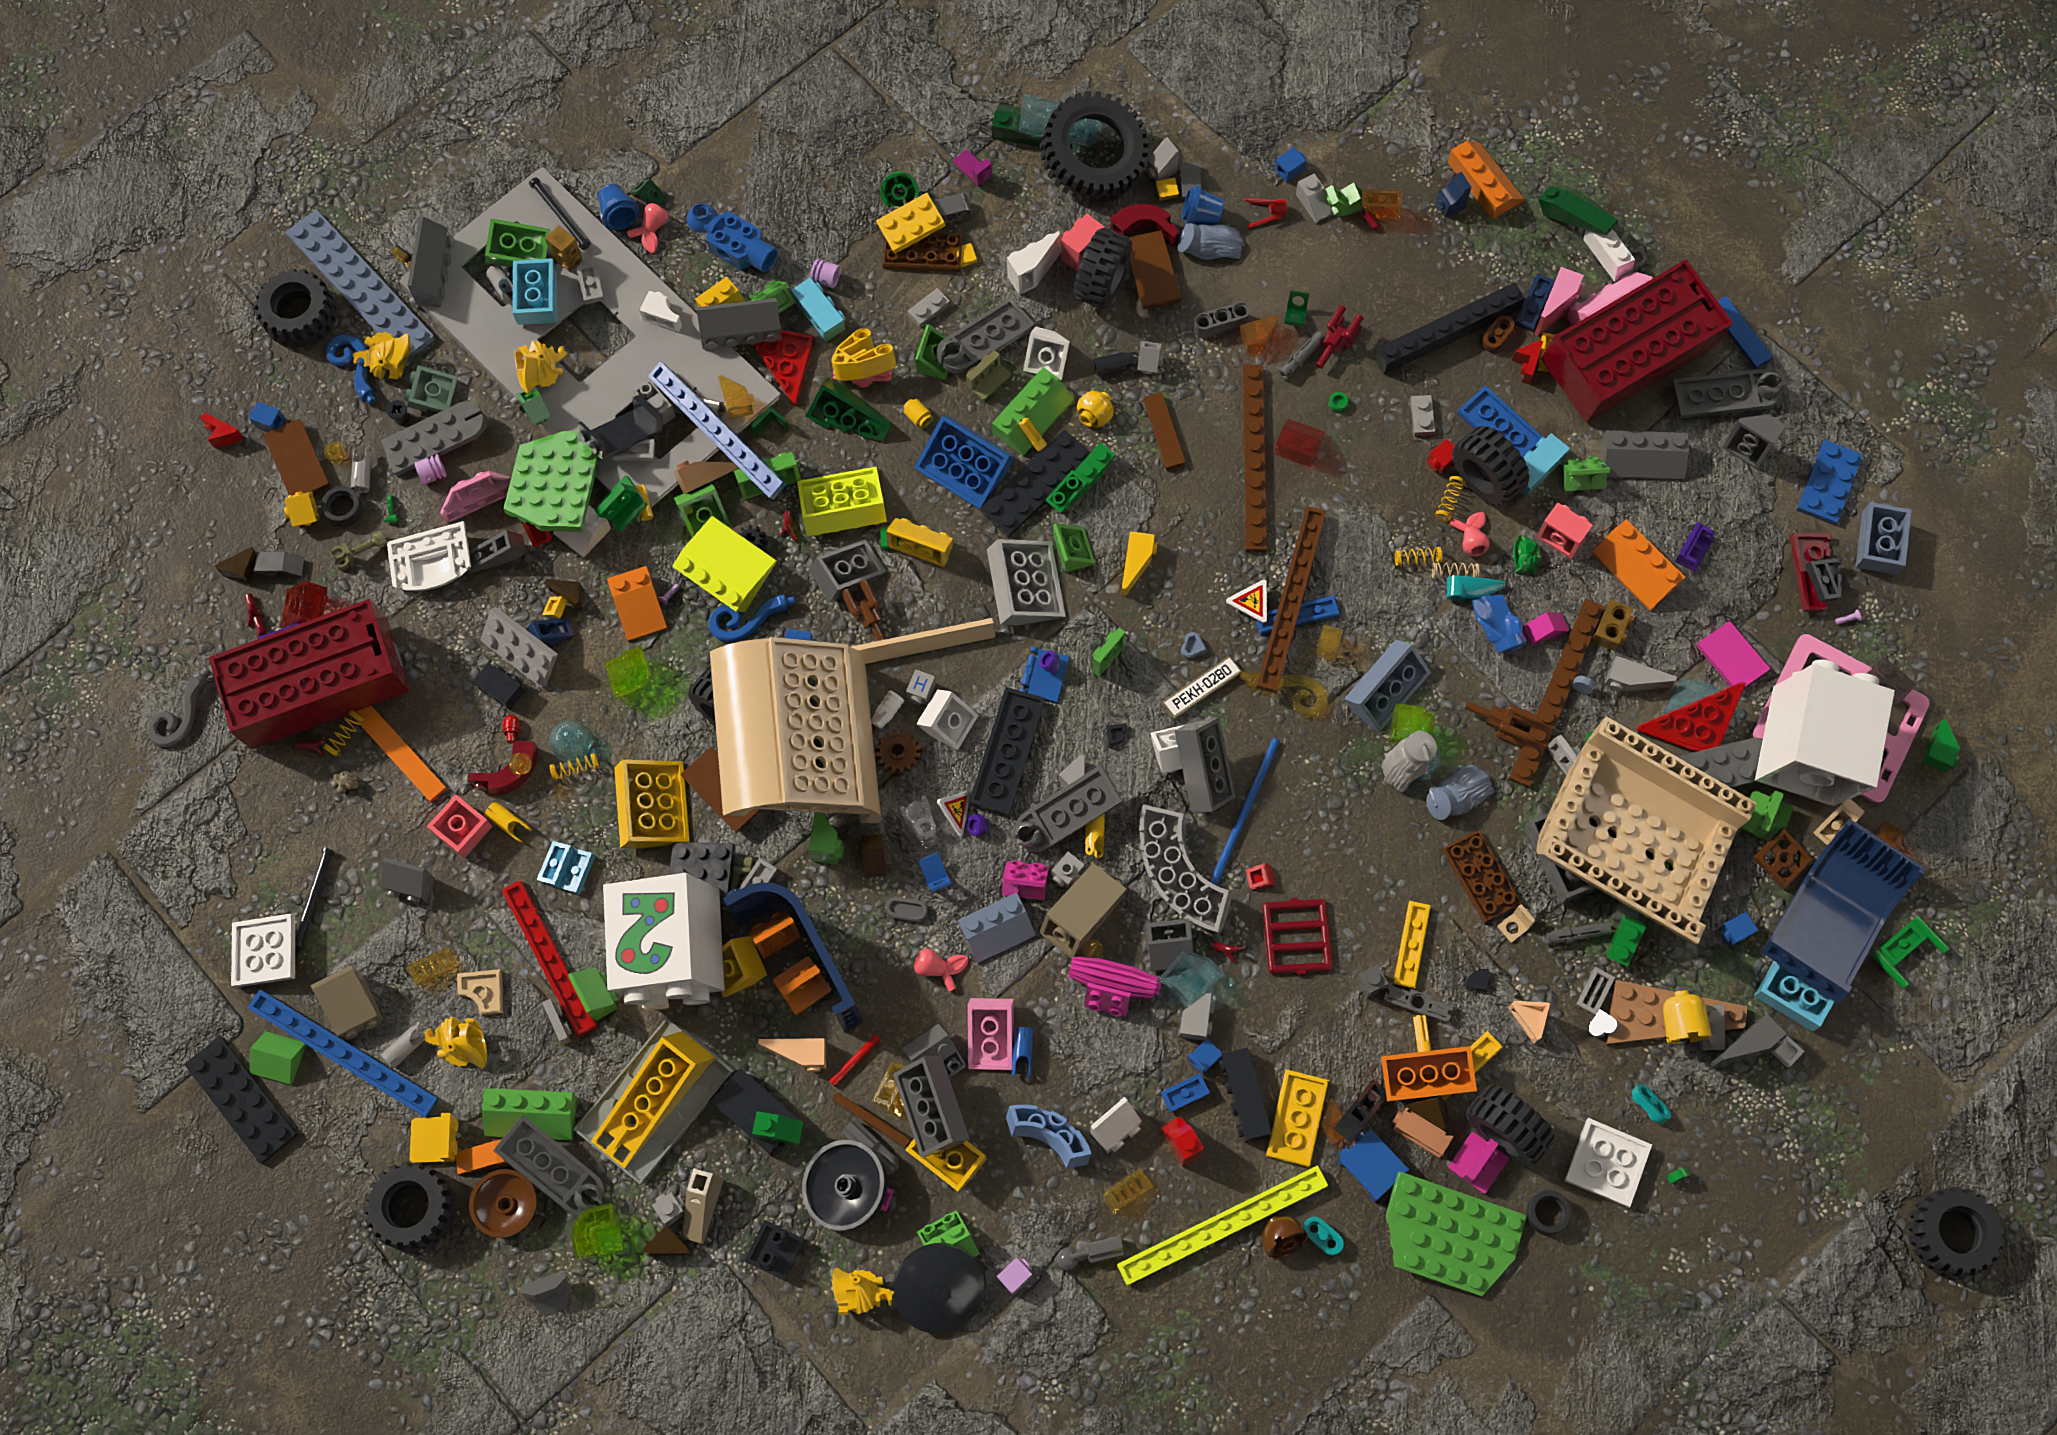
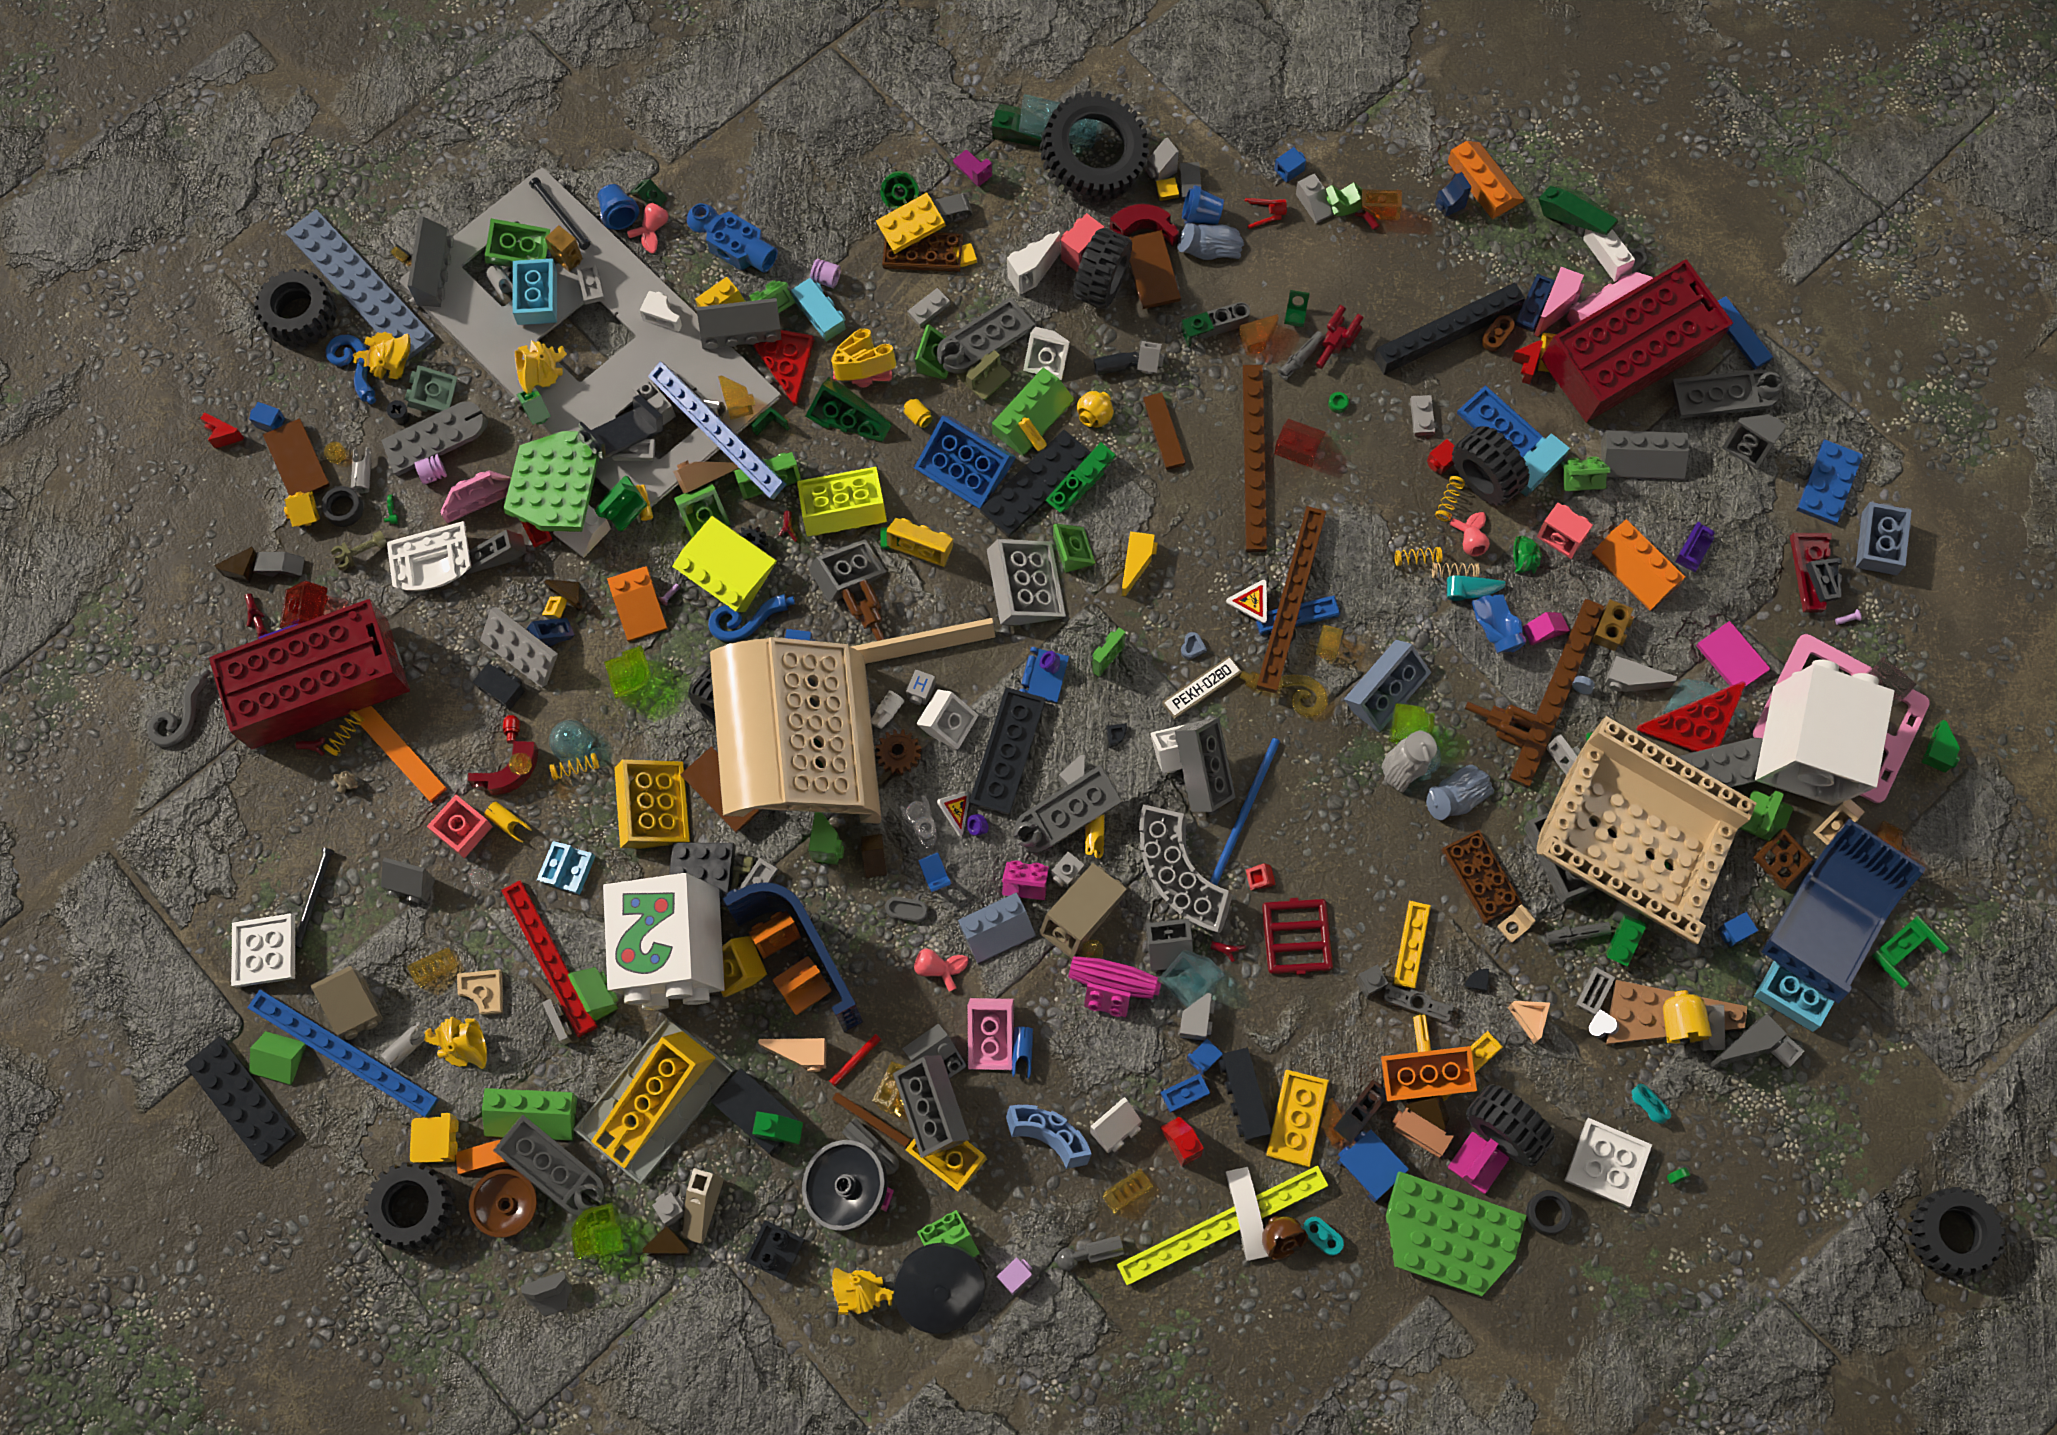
(1196, 326): none -> dark green bracket
(1247, 1212): none -> white slope

